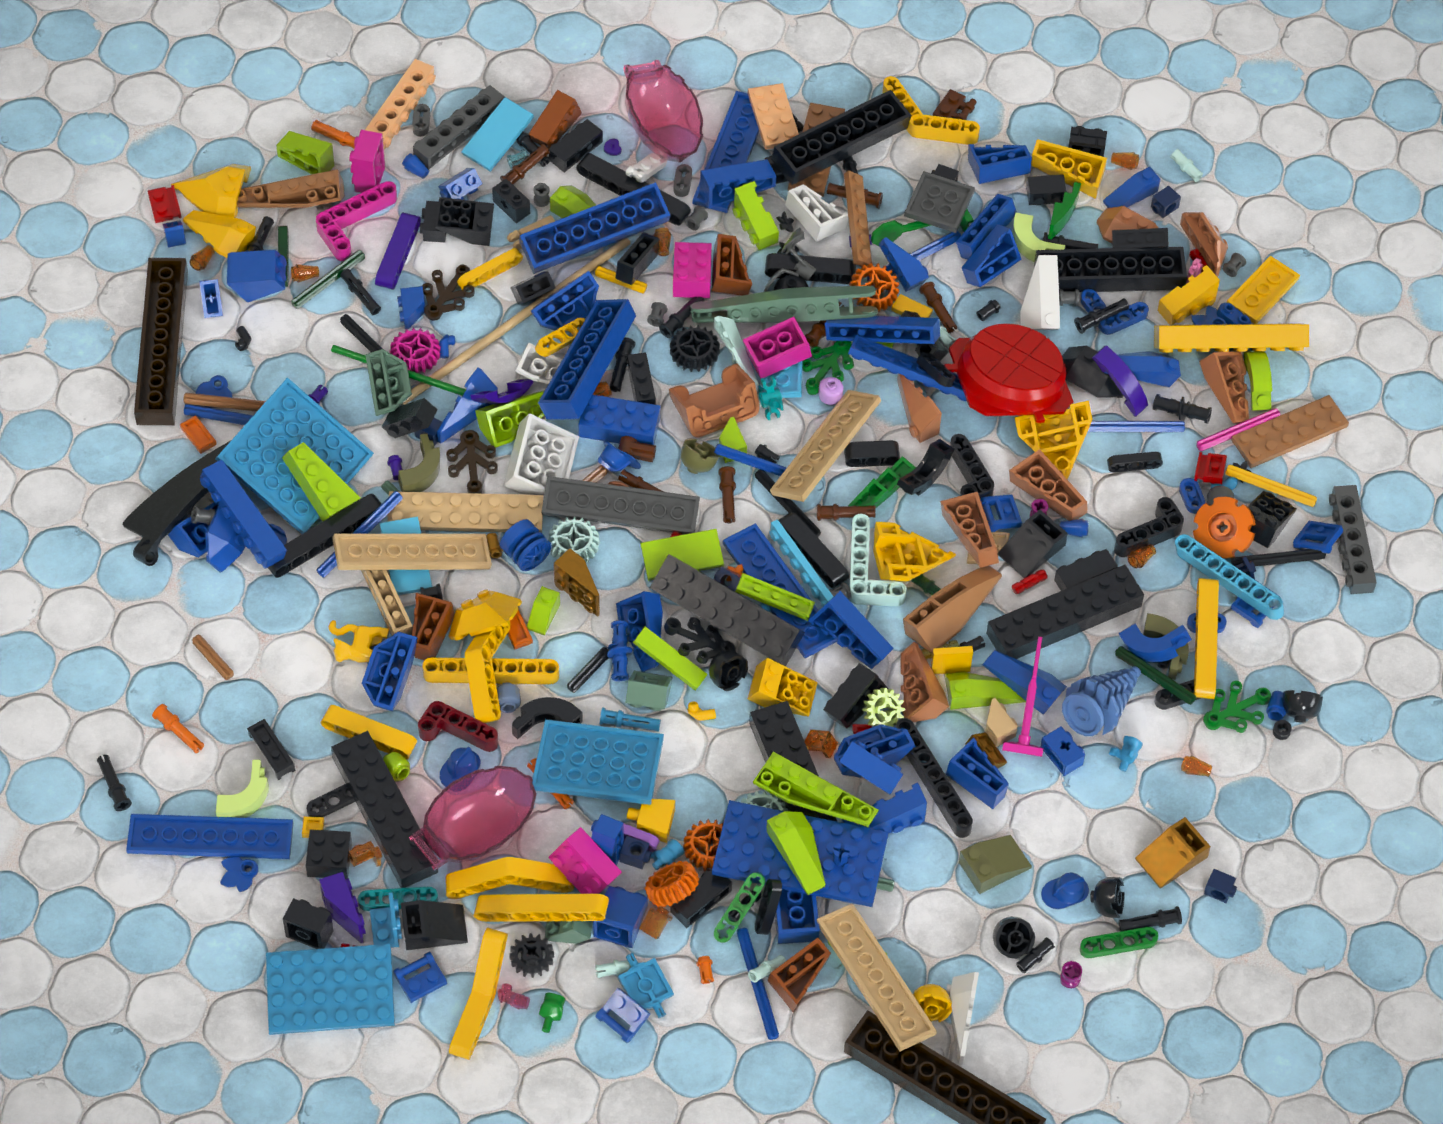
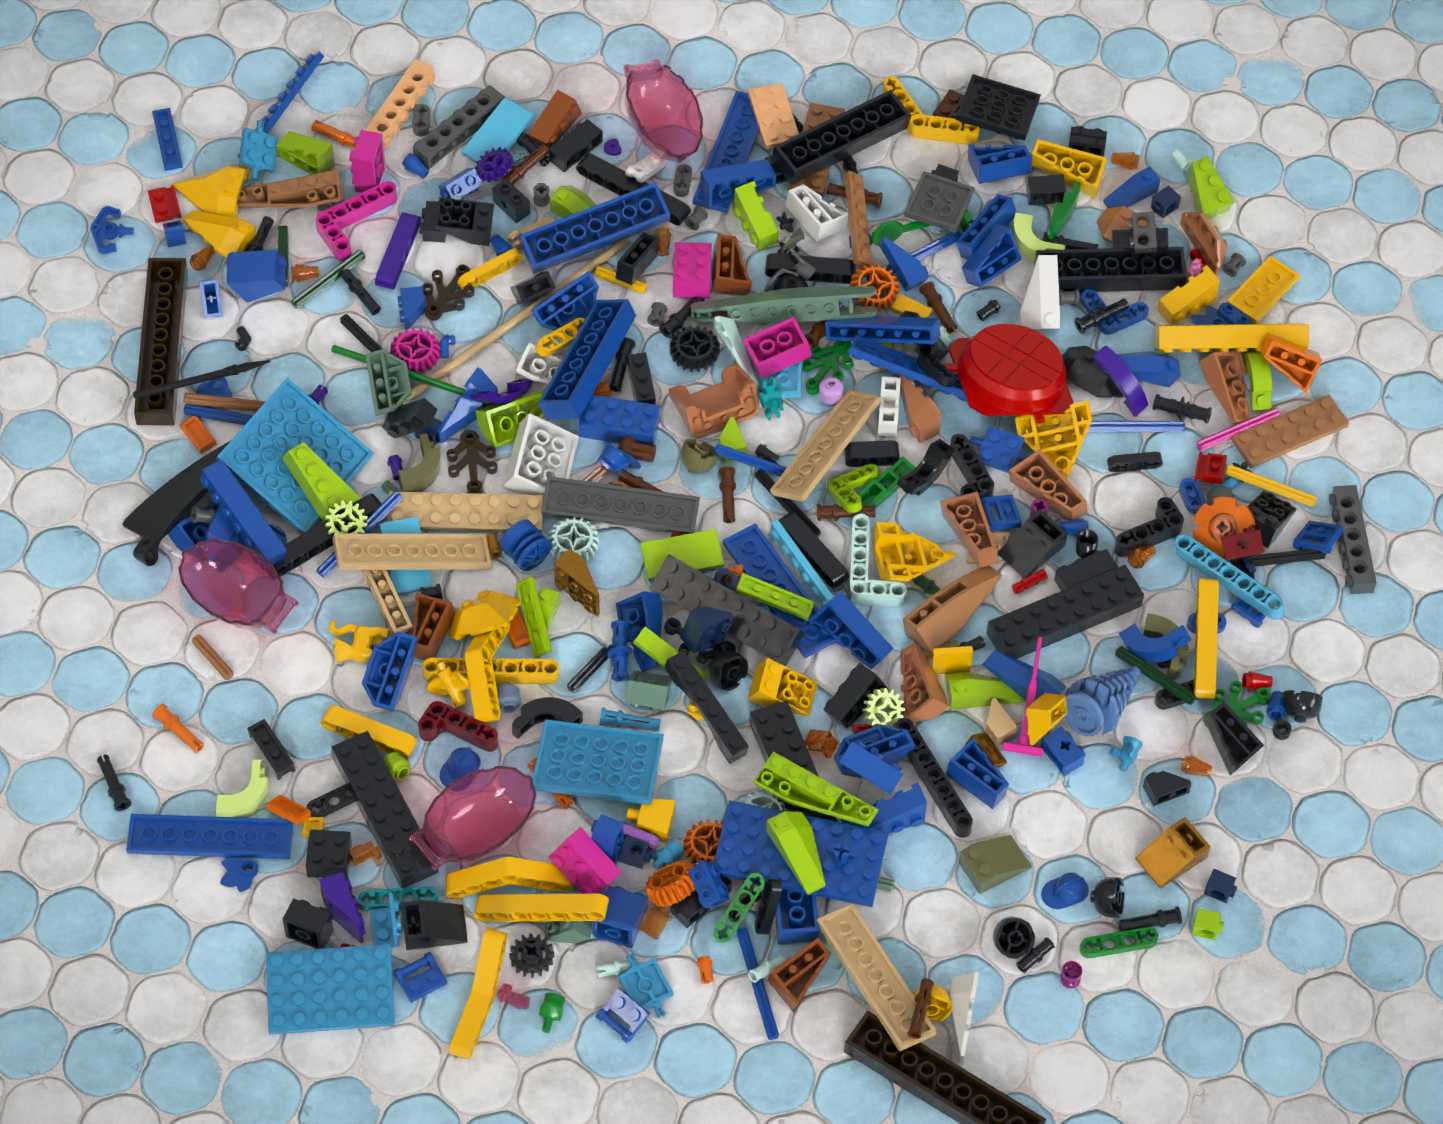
(108, 230): none -> blue piece
(167, 139): none -> blue tile
(227, 371): none -> black piece
(235, 585): none -> clear pink windscreen
(258, 150): none -> dark azure plate
(288, 809): none -> orange tile
(293, 87): none -> blue plate
(339, 519): none -> yellowish green gear
(449, 684): none -> yellow plant
(494, 164): none -> dark purple gear
(500, 245): none -> blue cone
(533, 617): none -> lime tile
(692, 684): none -> black arch
(705, 628): none -> dark blue slope
(708, 884): none -> blue brick
(847, 482): none -> lime beam
(889, 406): none -> white arch
(925, 989): none -> reddish brown pin
(998, 107): none -> black plate
(1000, 449): none -> blue plate
(1045, 715): none -> yellow slope
(1086, 536): none -> black piece
(1147, 232): none -> dark grey brick
(1165, 786): none -> black slope
(1207, 924): none -> lime brick
(1208, 189): none -> lime wedge
(1232, 737): none -> black wedge
(1253, 546): none -> dark red brick
(1255, 680): none -> red cone
(1291, 359): none -> orange wedge

